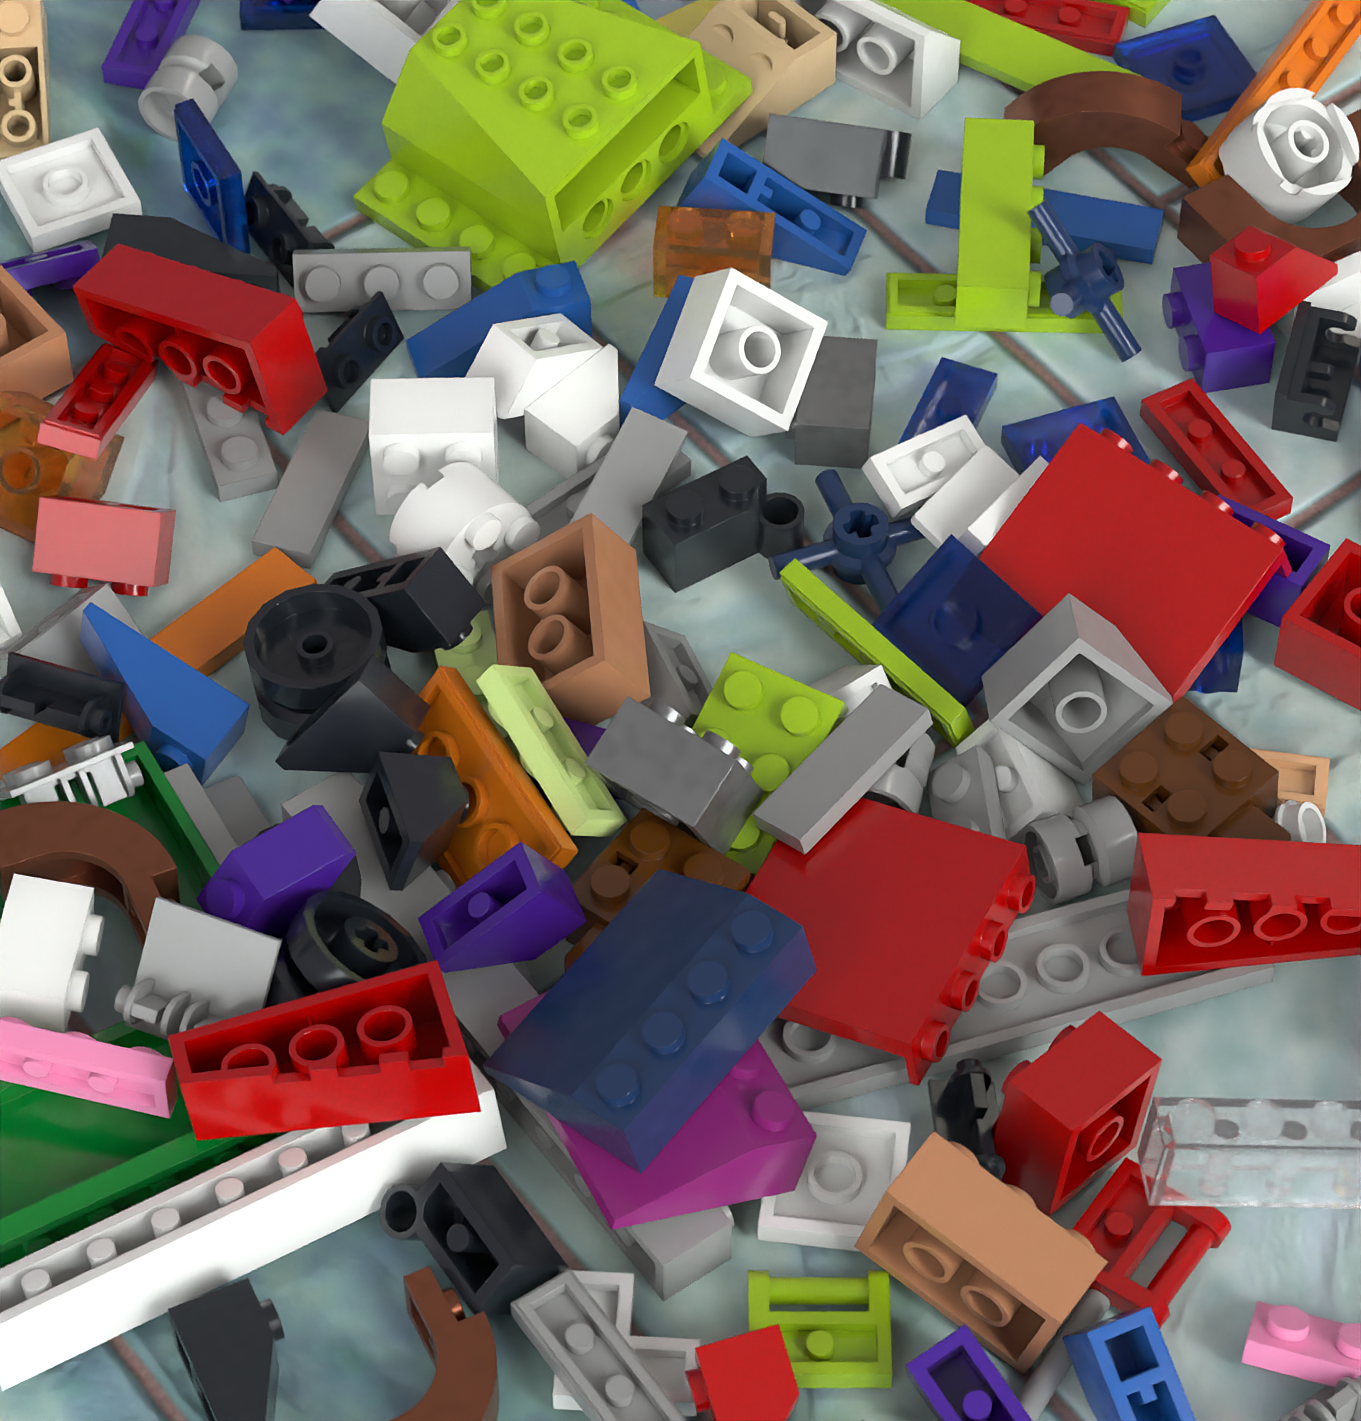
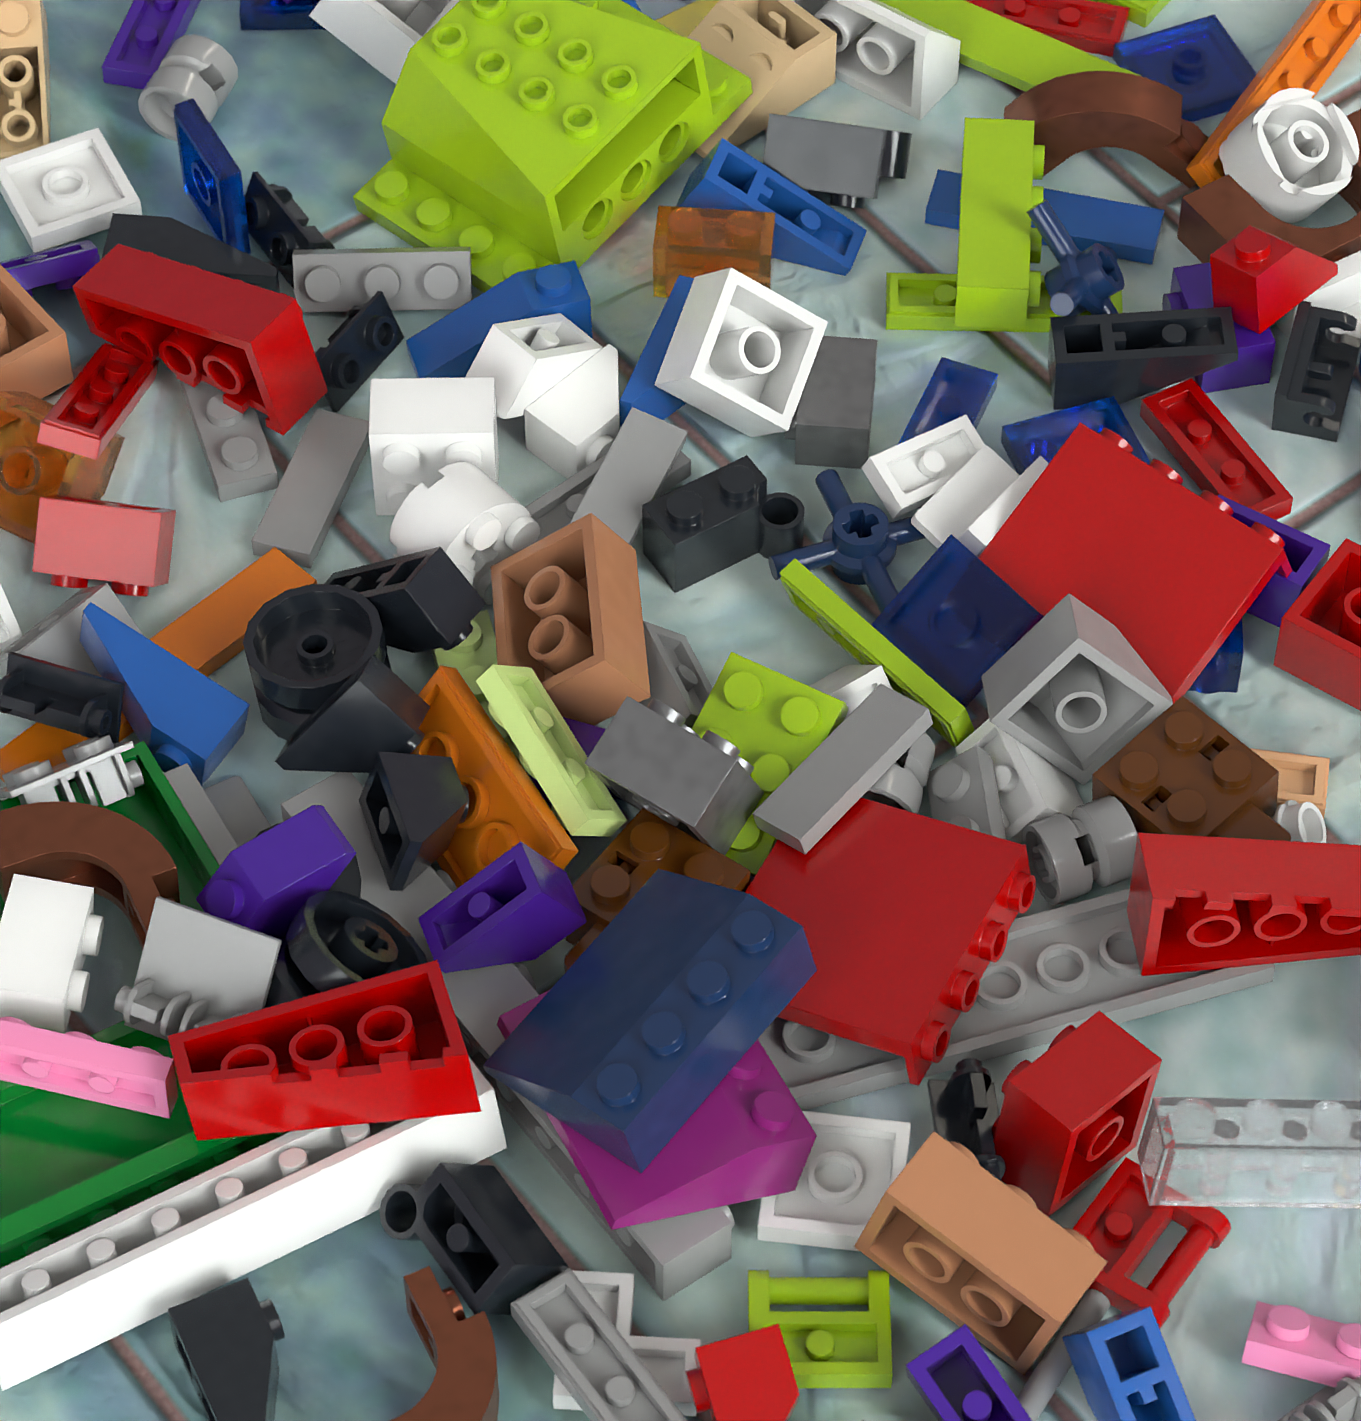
(1135, 352): none -> black slope

